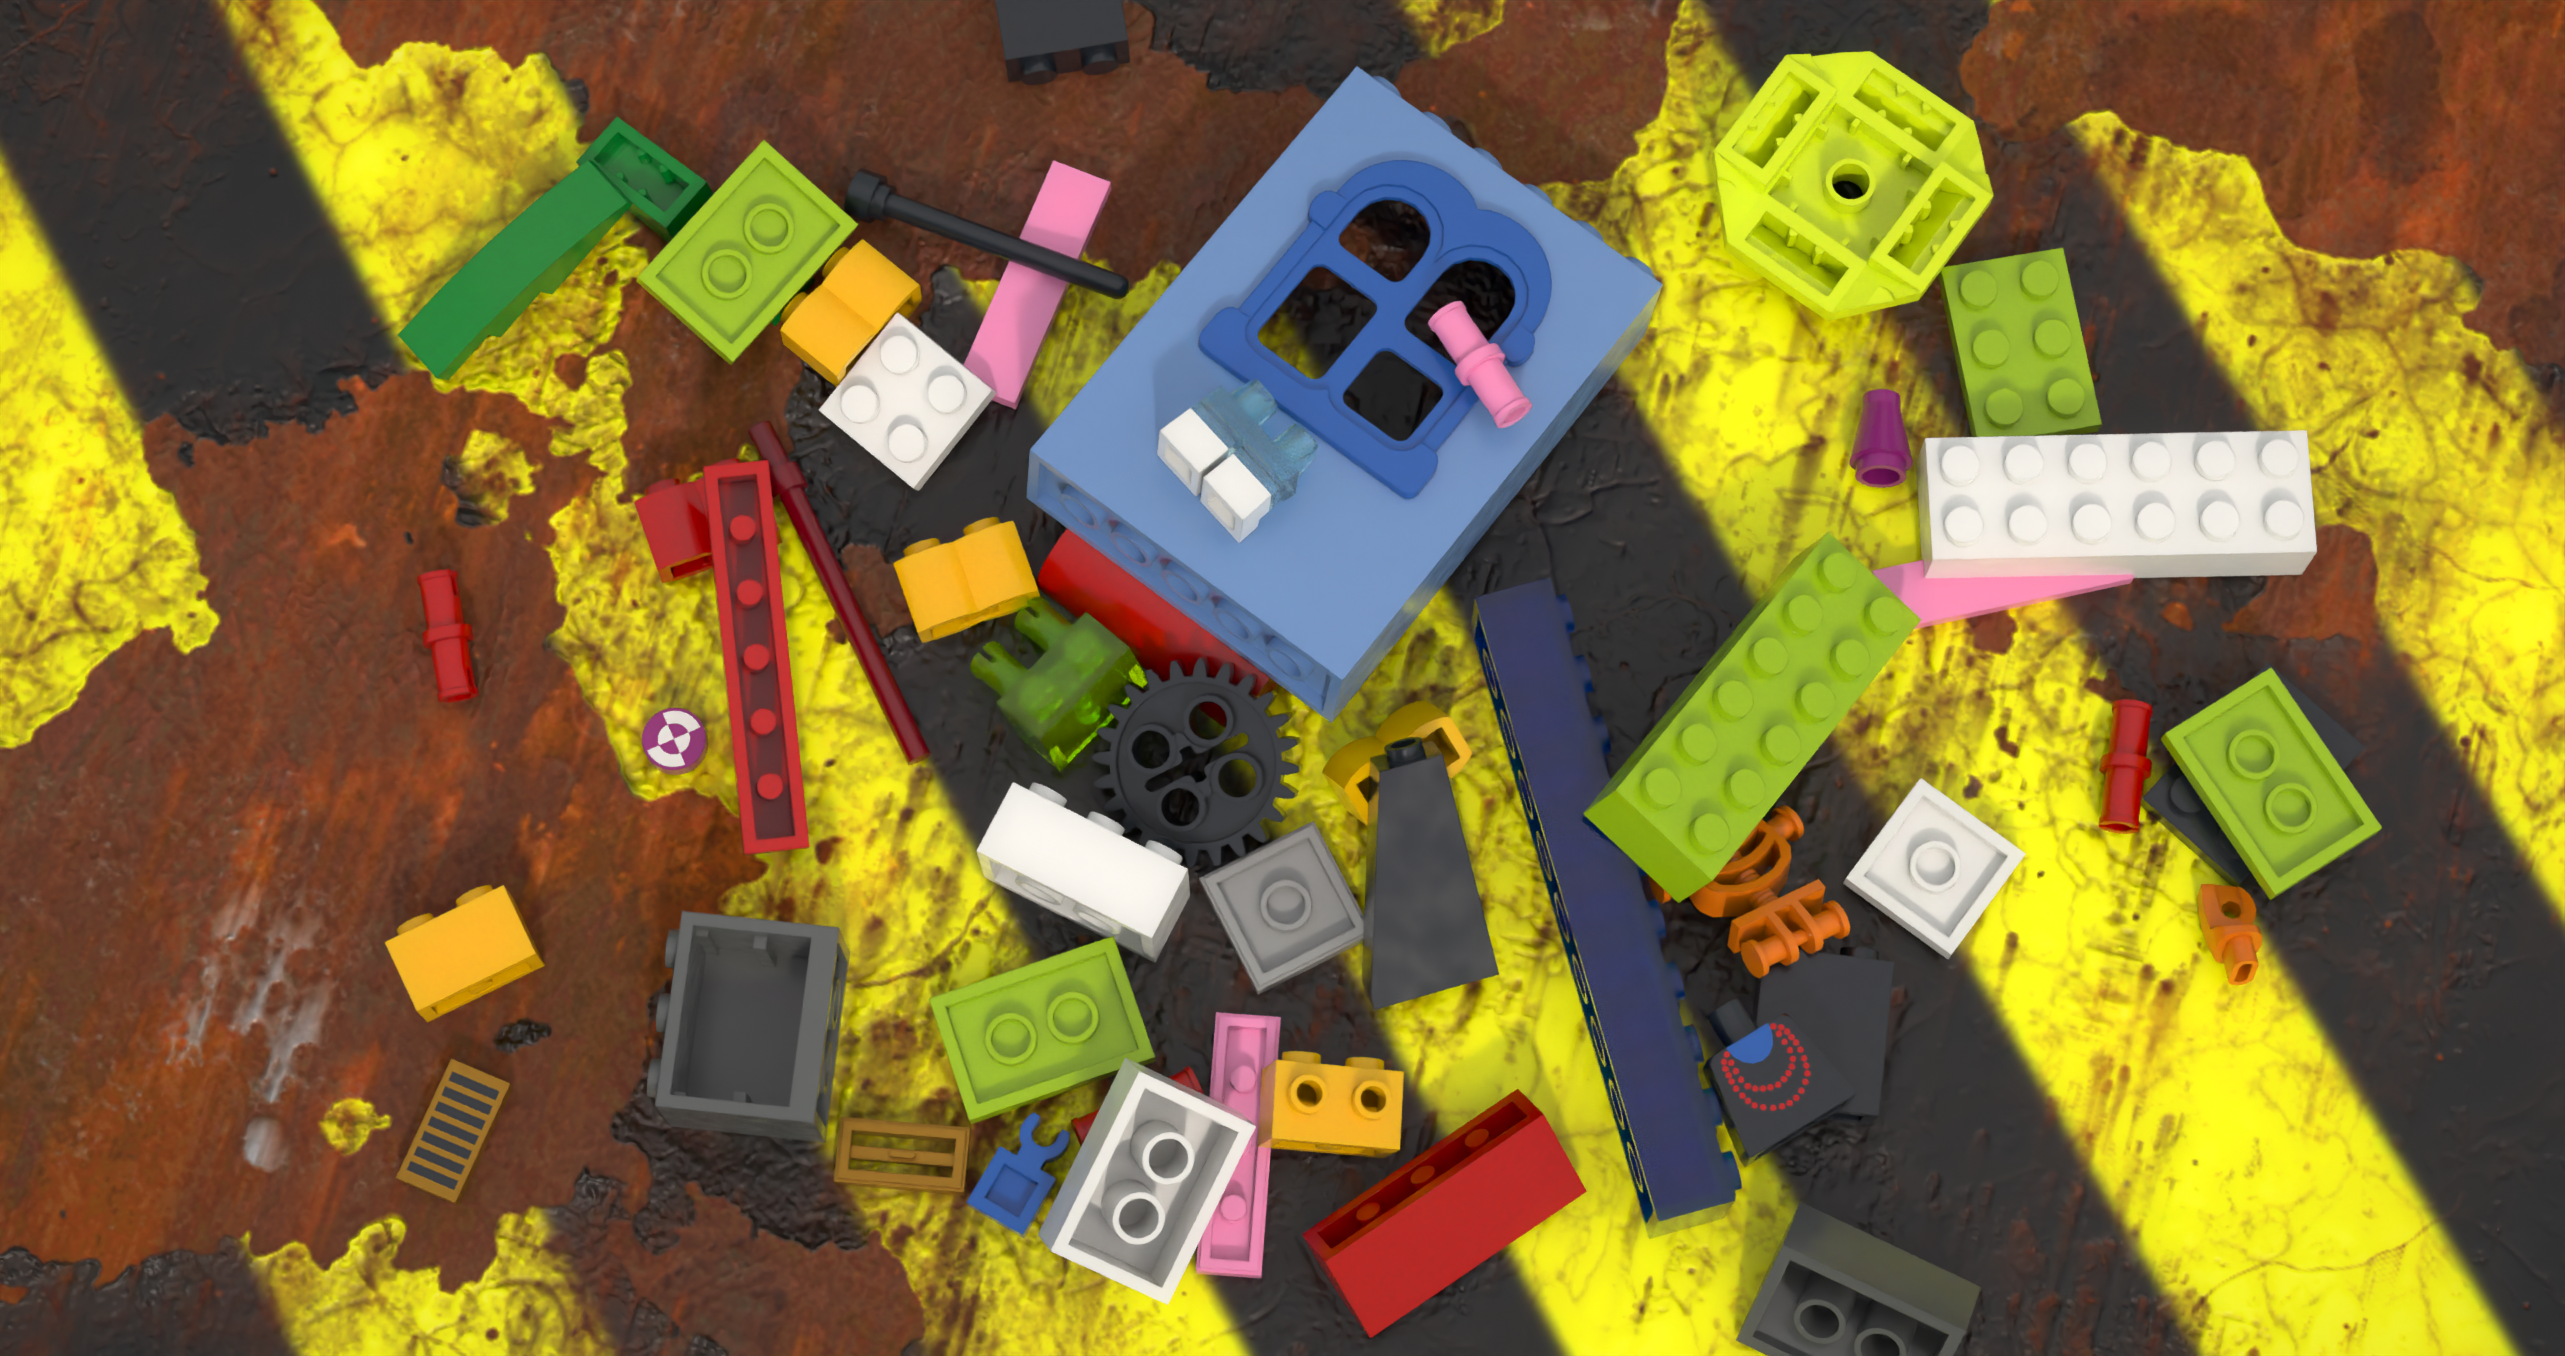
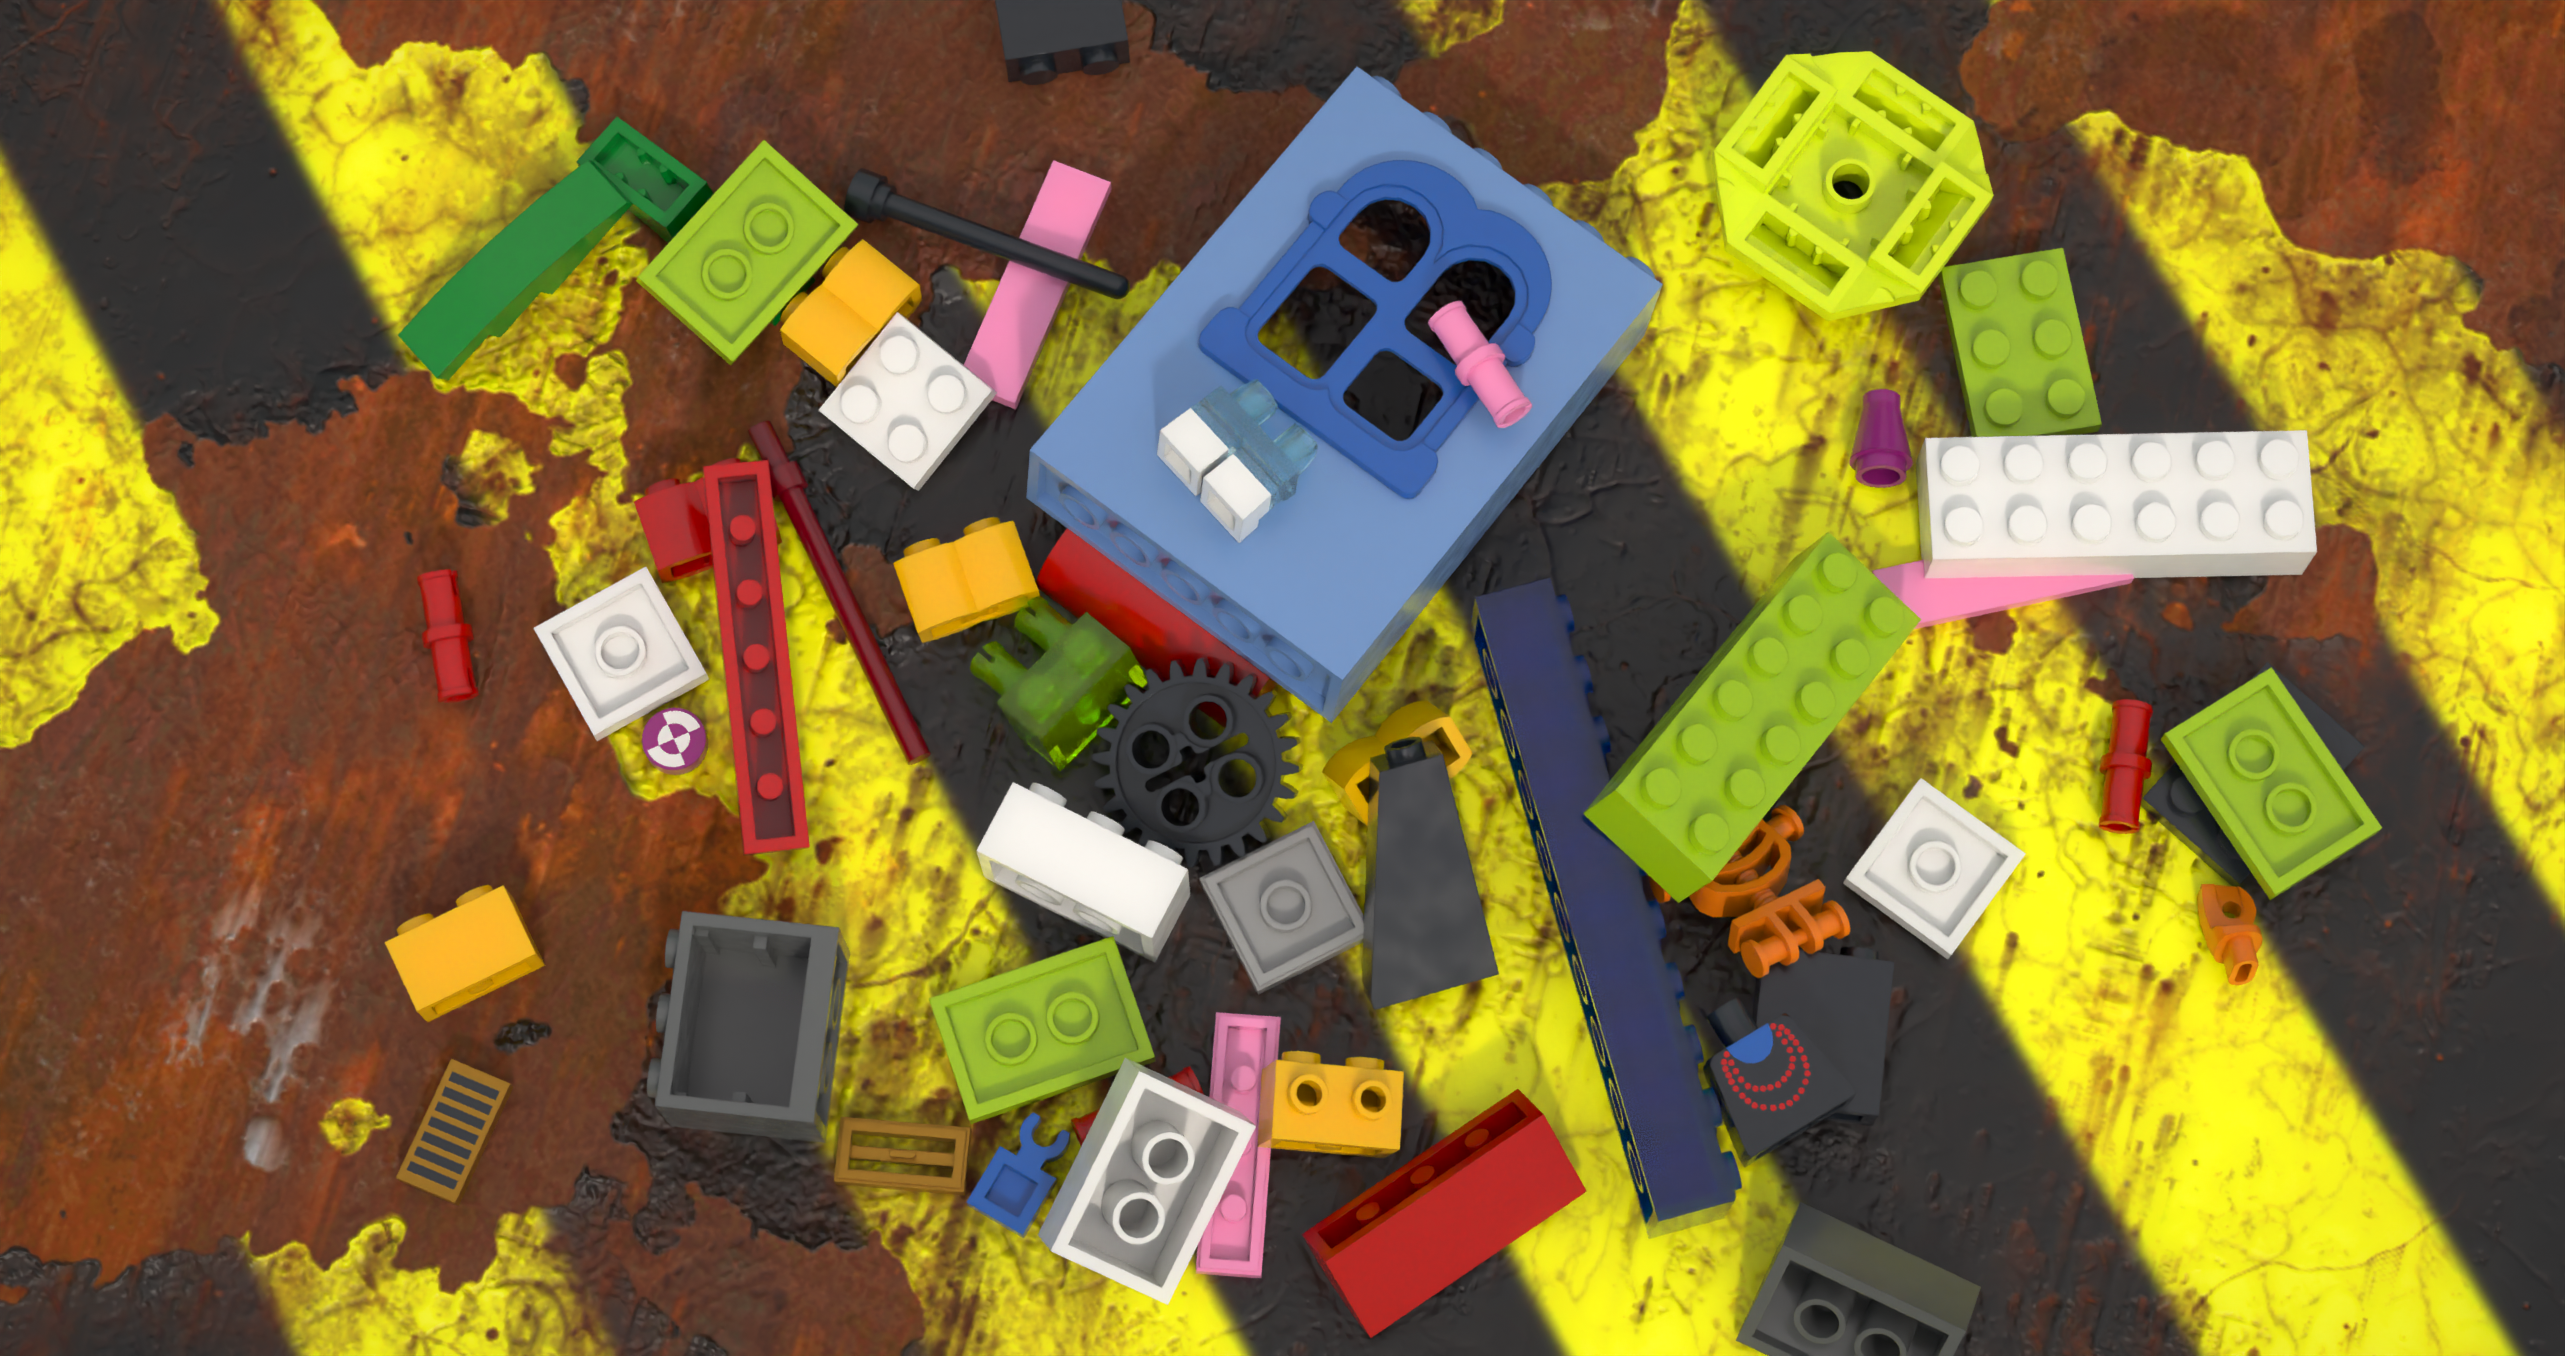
(621, 653): none -> white plate

